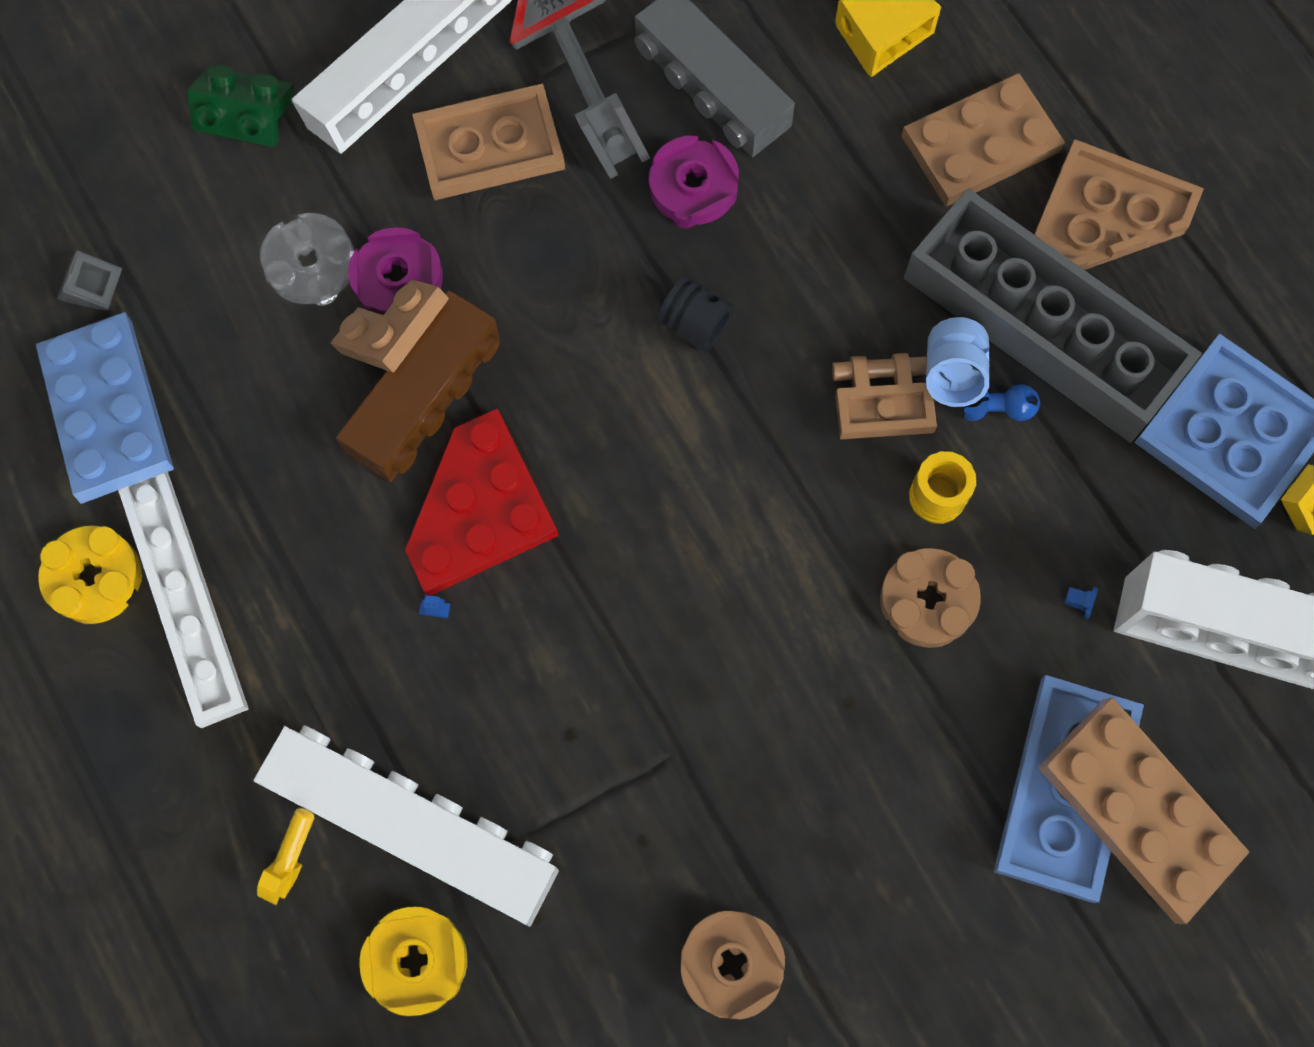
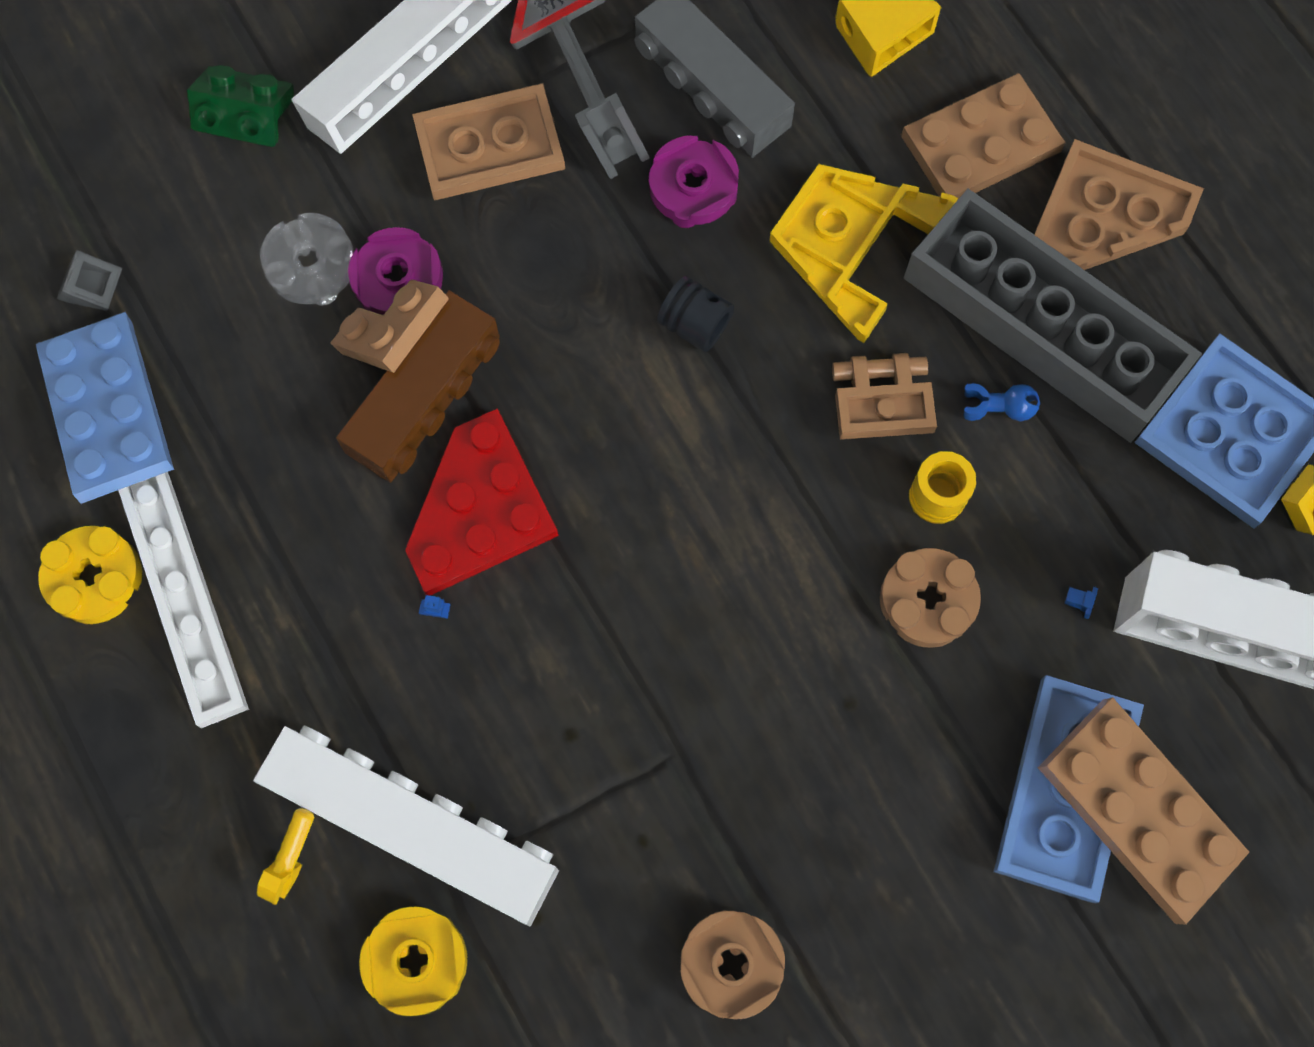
(836, 225): none -> yellow wing
(957, 362): light blue wheel -> none

